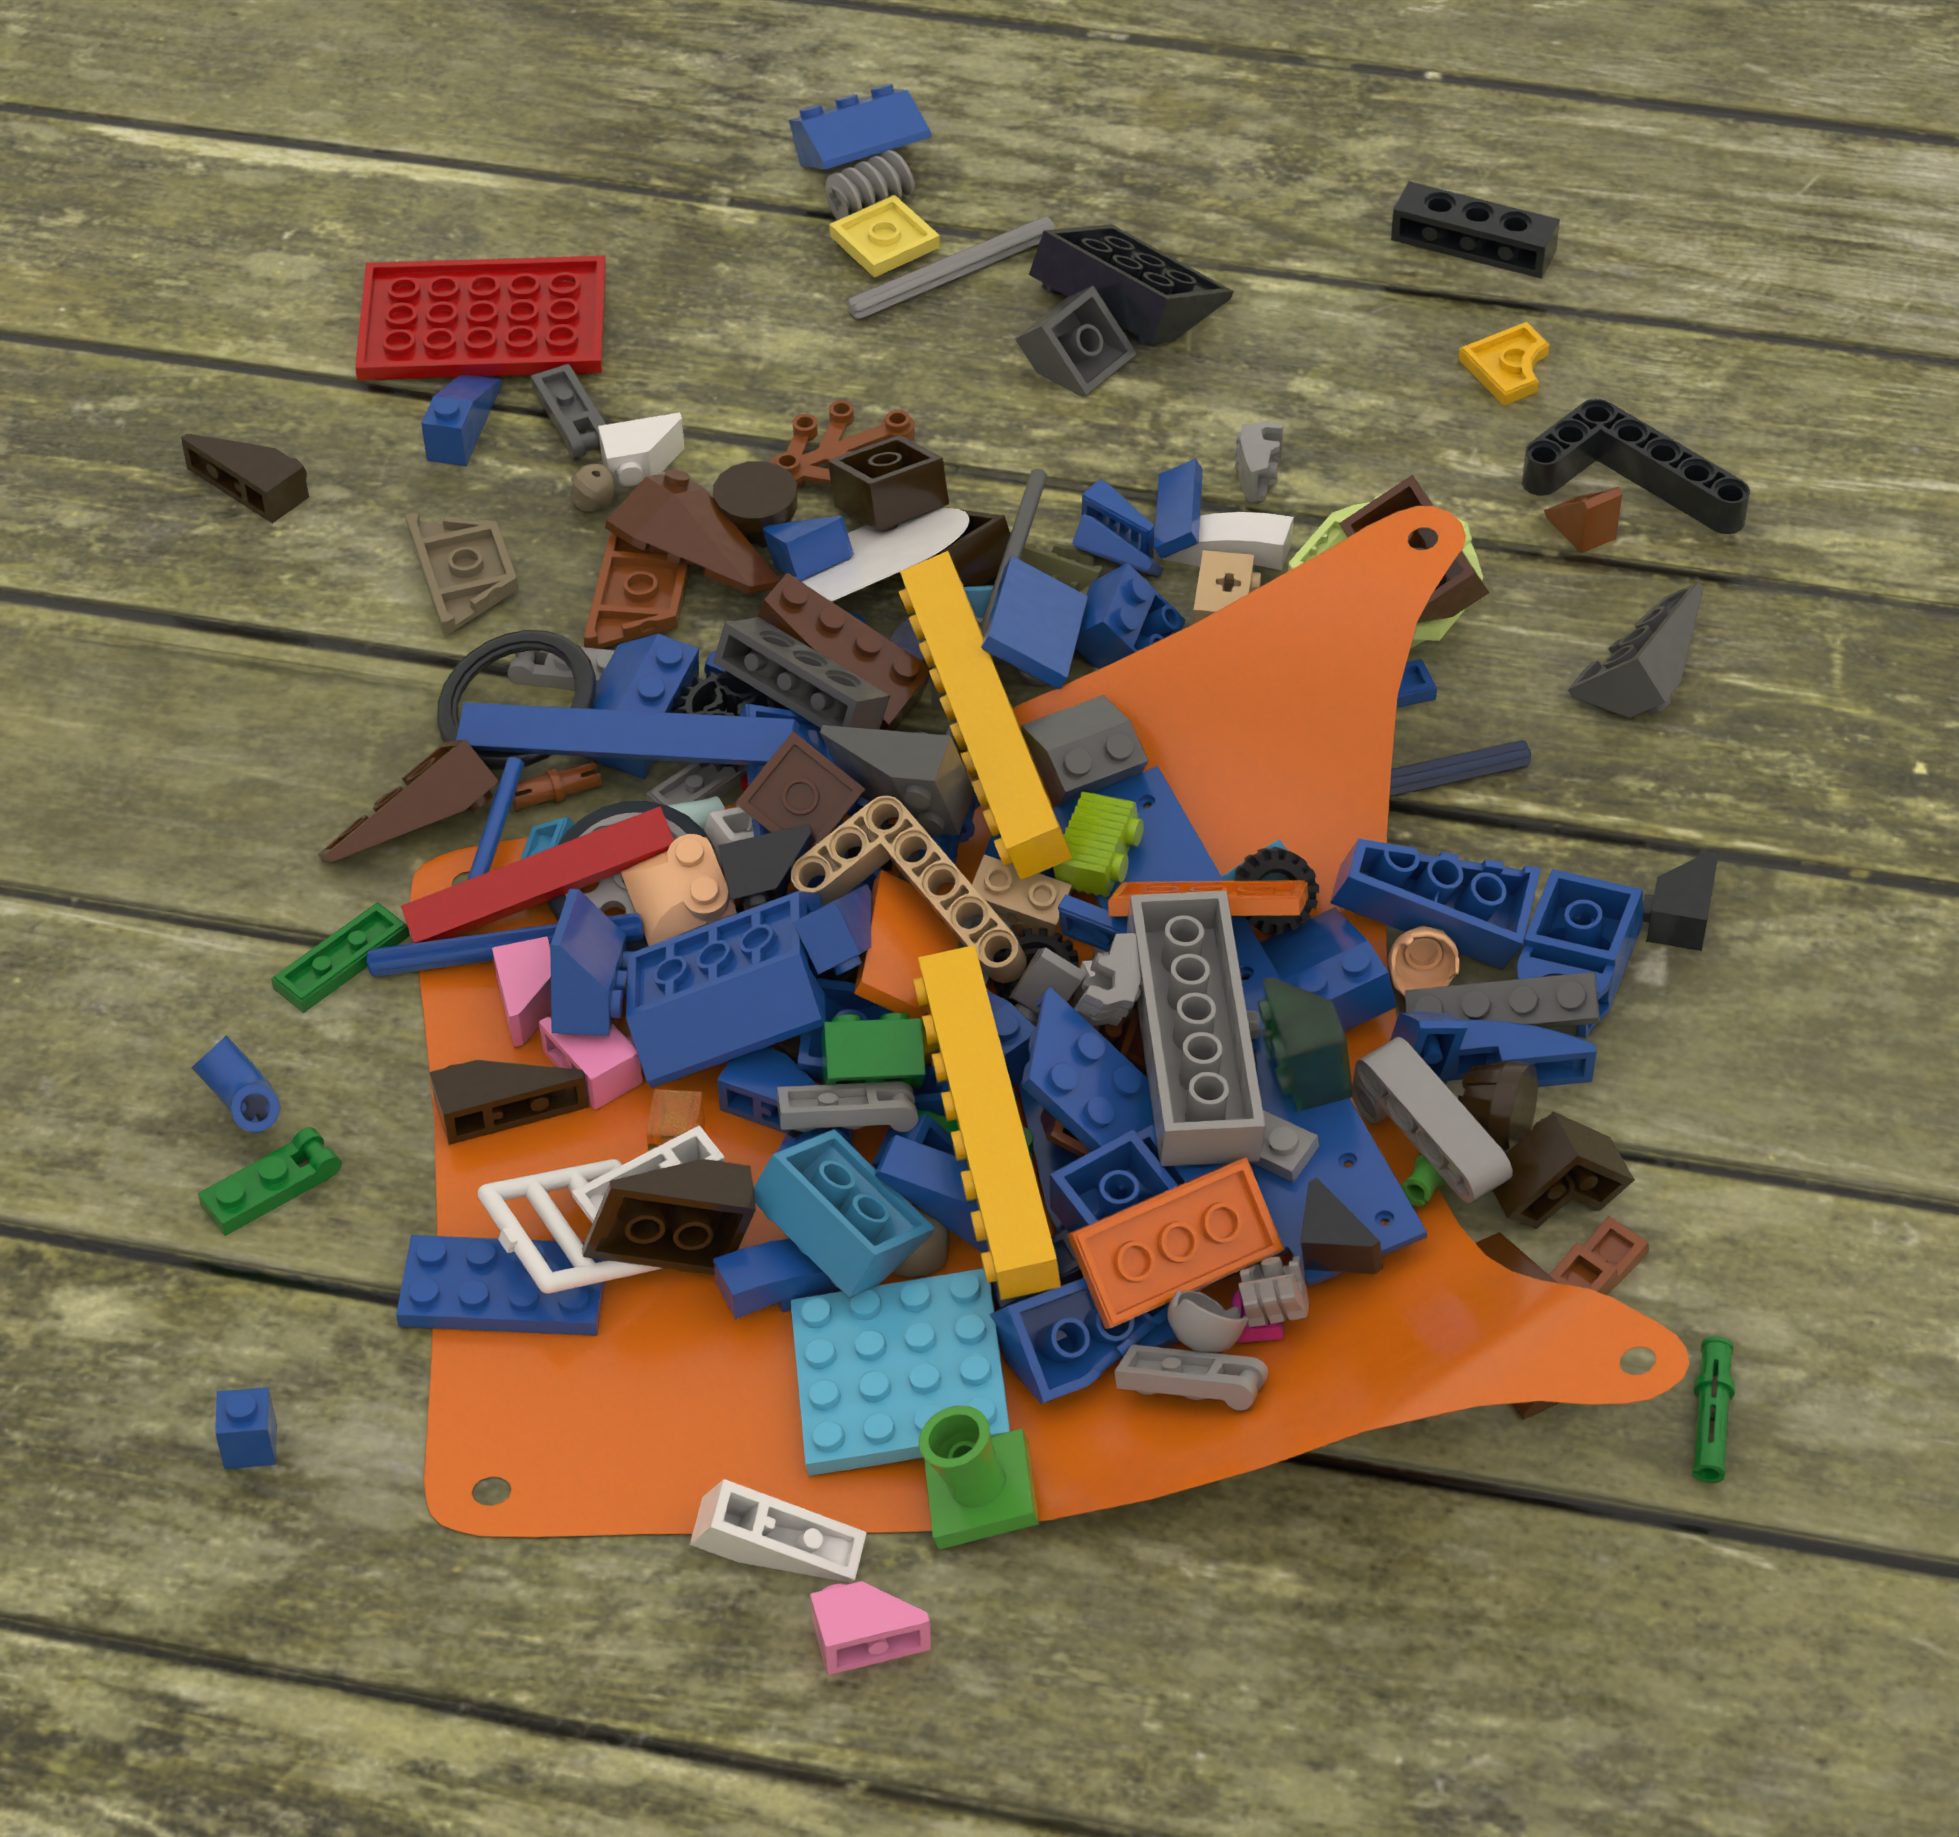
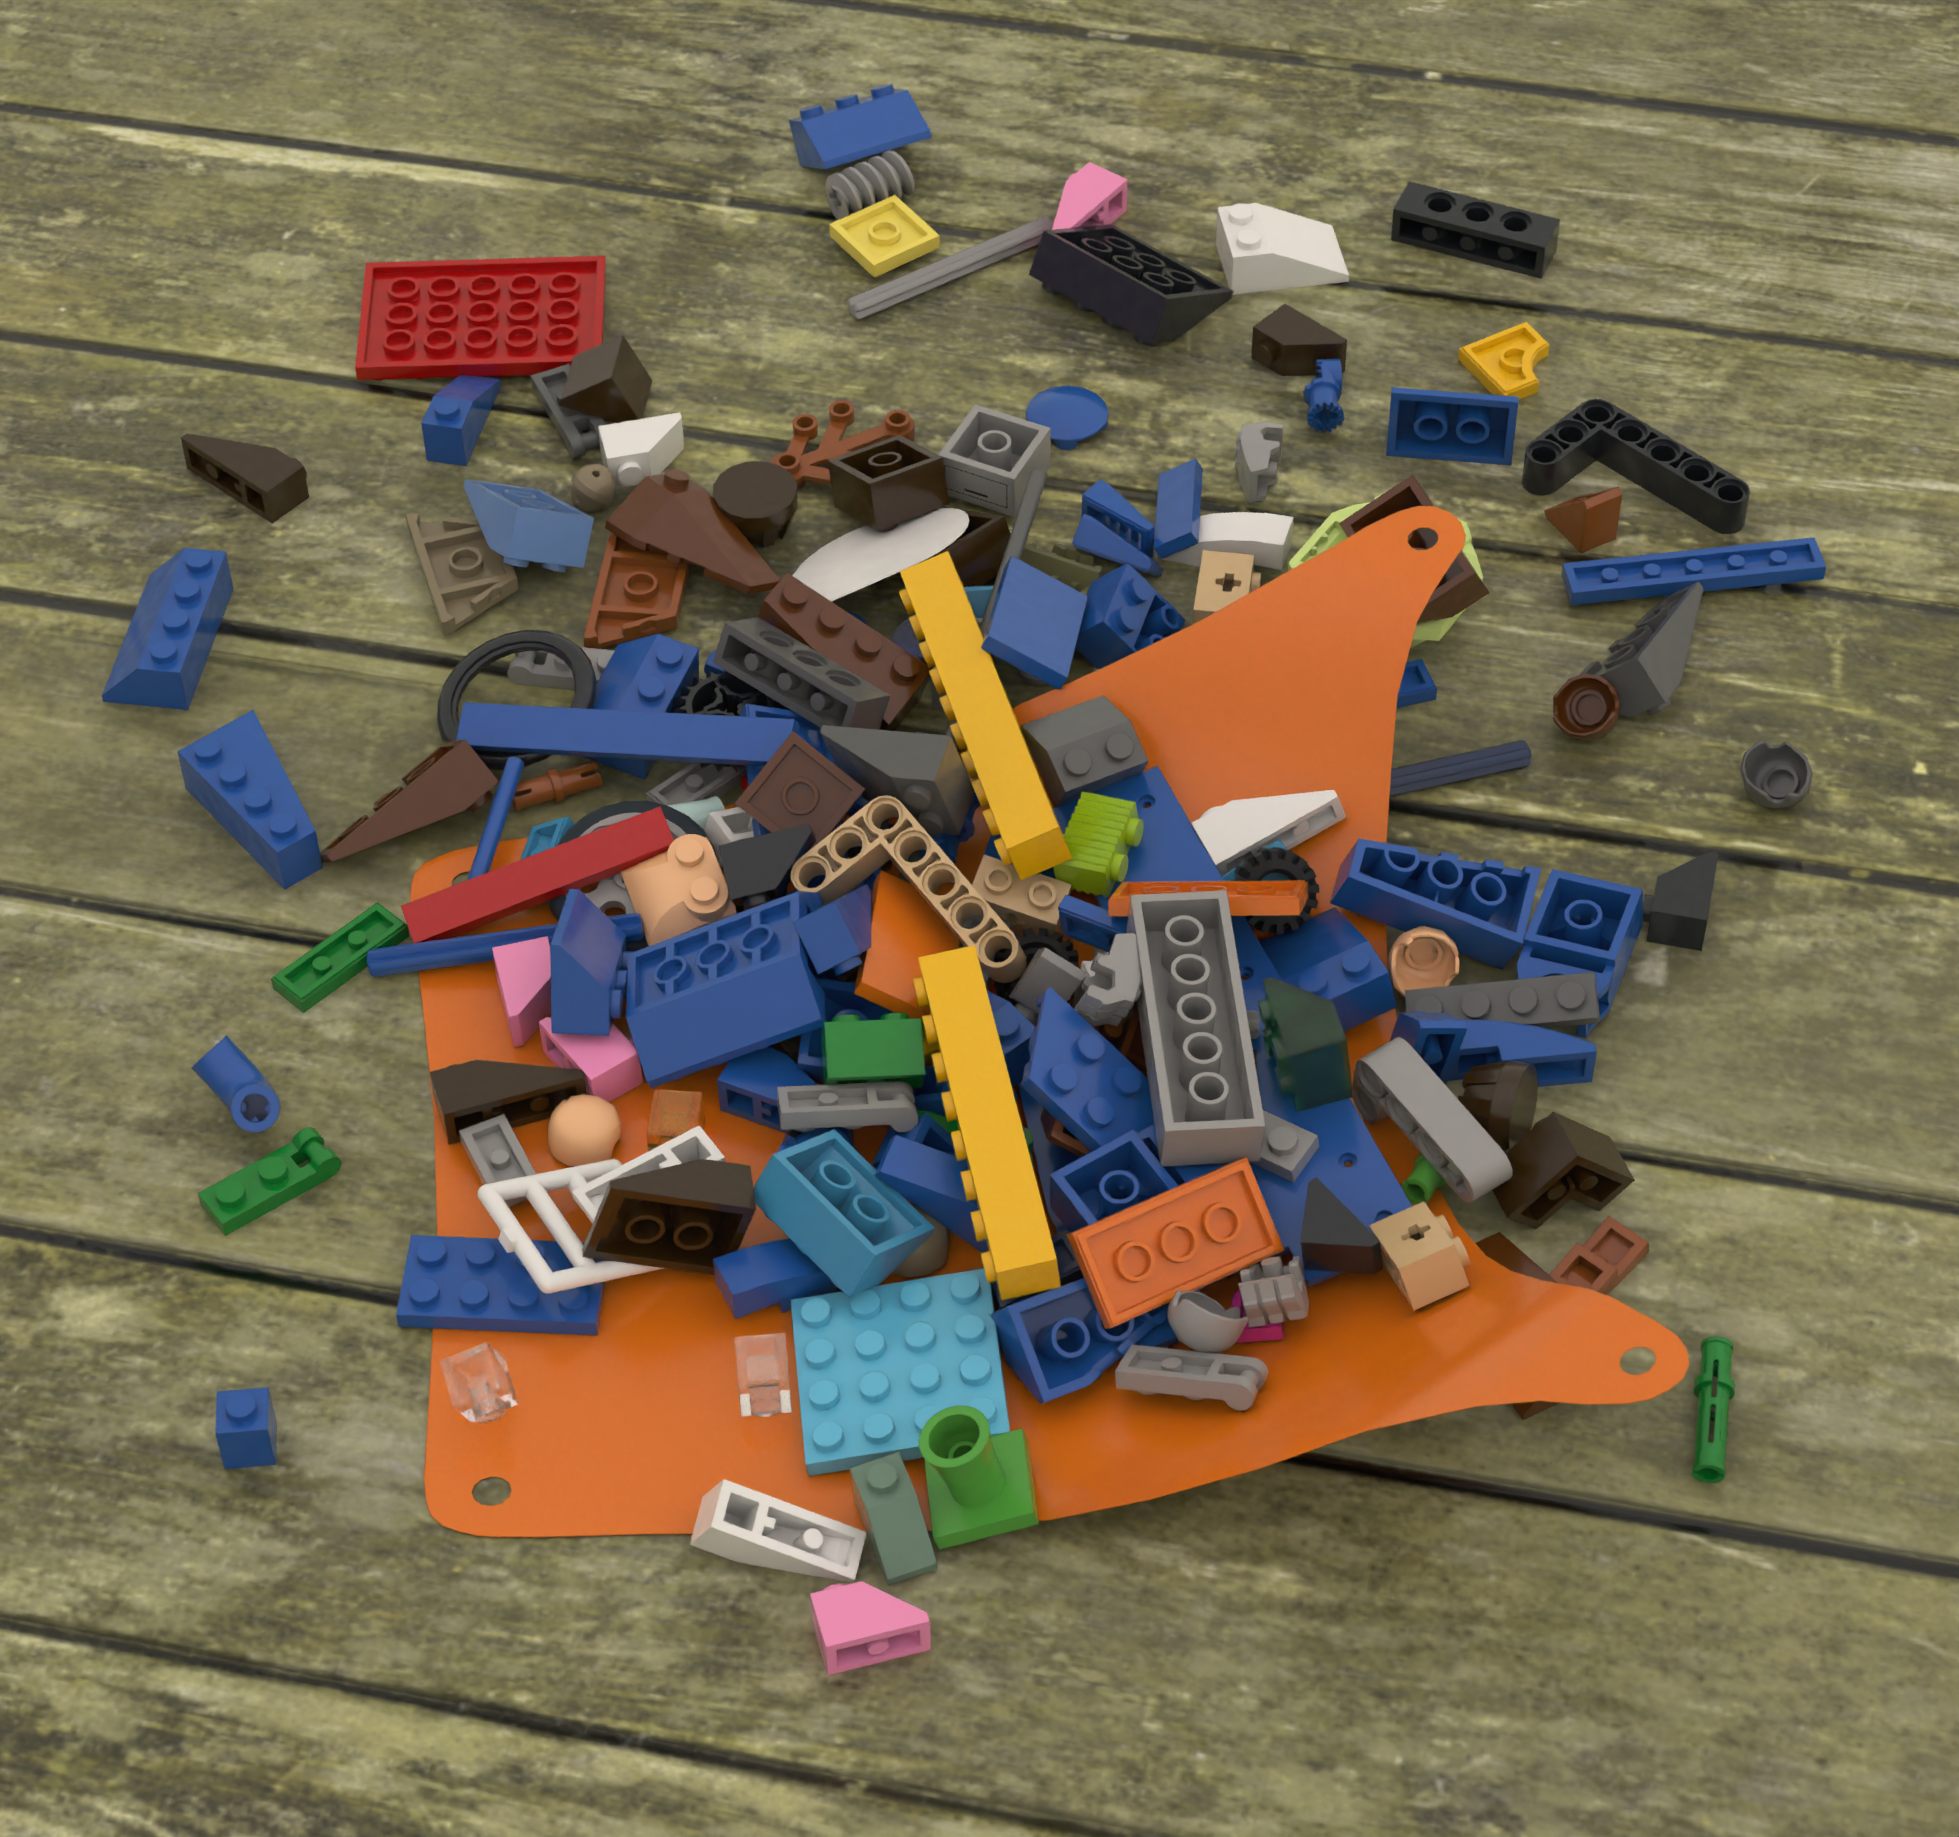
(172, 631): none -> blue slope
(251, 796): none -> blue wedge
(479, 1383): none -> clear brick
(496, 1152): none -> light grey plate
(530, 525): none -> medium blue slope
(583, 1130): none -> light nougat hair
(608, 383): none -> dark brown slope
(763, 1375): none -> clear brick
(808, 545): blue slope -> none
(893, 1518): none -> sand green slope
(993, 458): none -> light grey brick
(1070, 413): none -> blue dish
(1077, 343): dark grey slope -> none
(1091, 198): none -> bright pink slope
(1254, 823): none -> white slope
(1276, 249): none -> white slope
(1293, 342): none -> dark brown slope
(1323, 396): none -> blue connector
(1422, 1255): none -> tan brick
(1452, 426): none -> blue slope
(1586, 707): none -> reddish brown hair
(1712, 567): none -> blue plate
(1776, 775): none -> dark grey hair

